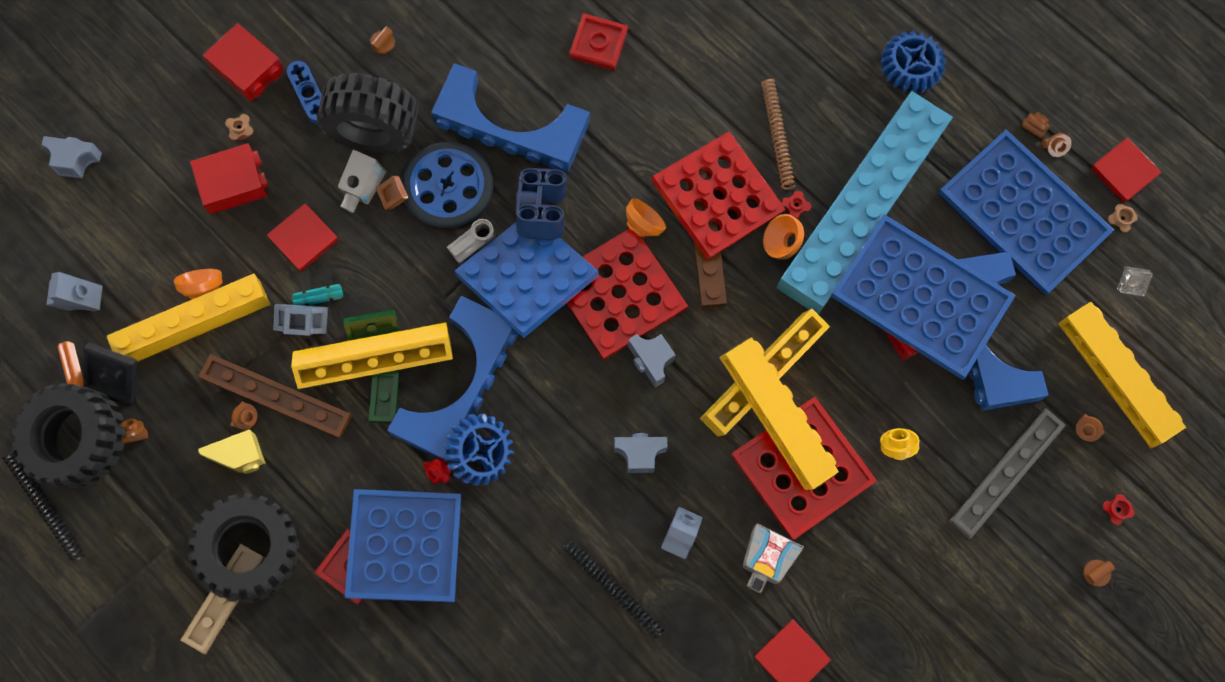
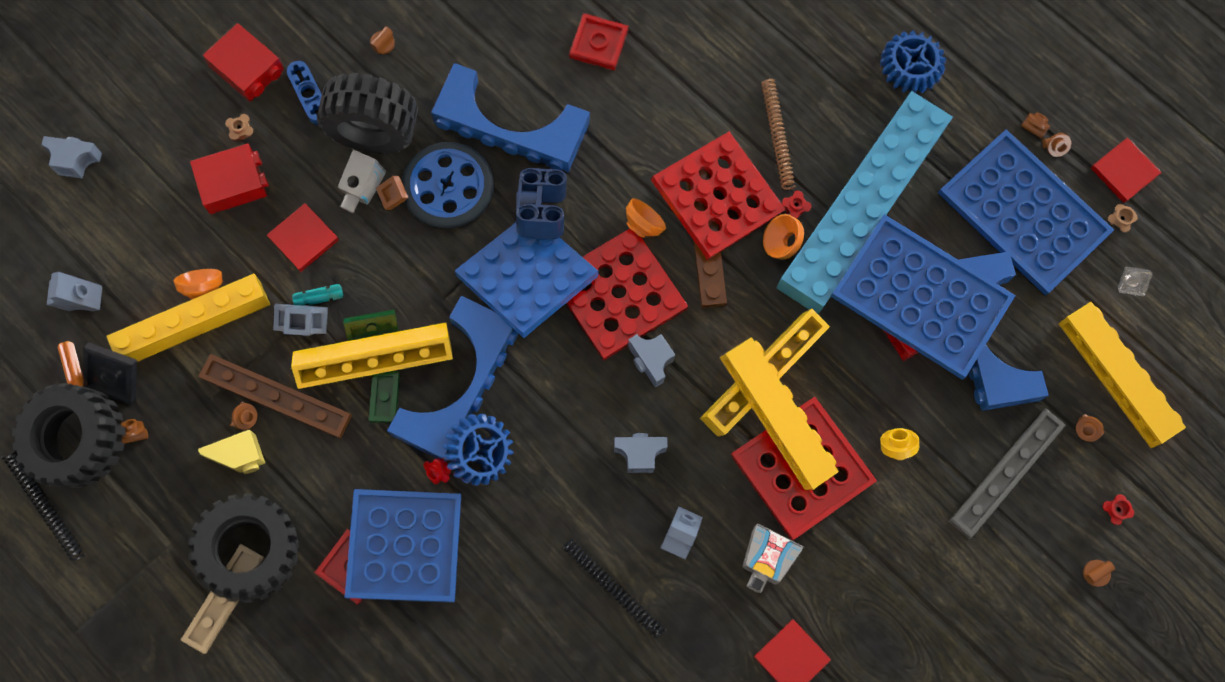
(470, 243): light grey piece -> none

